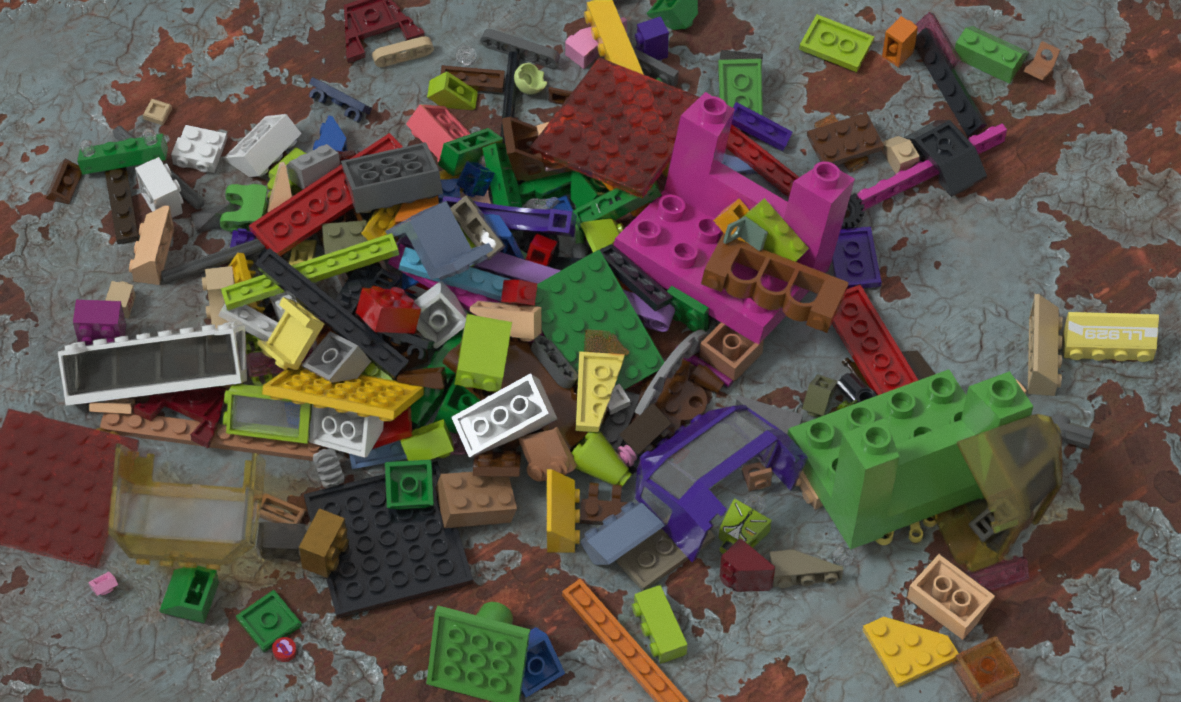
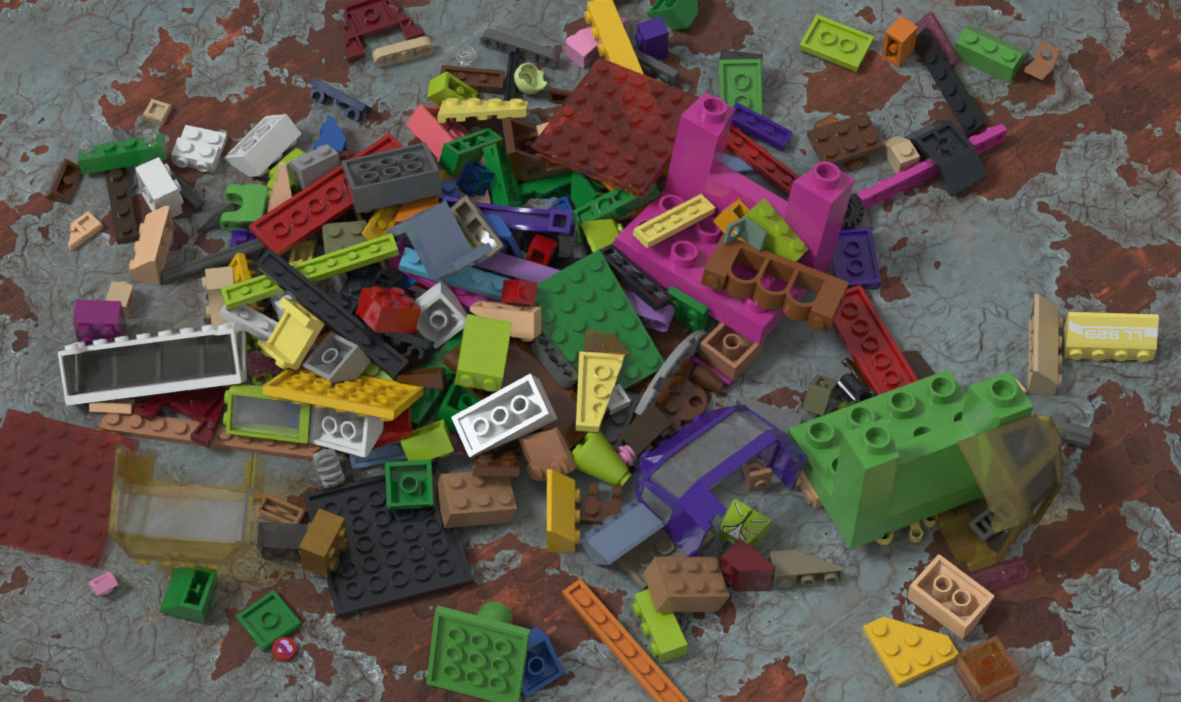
(83, 229): none -> light nougat tile
(481, 109): none -> light yellow wing
(674, 221): none -> light yellow plate
(686, 584): none -> medium nougat brick

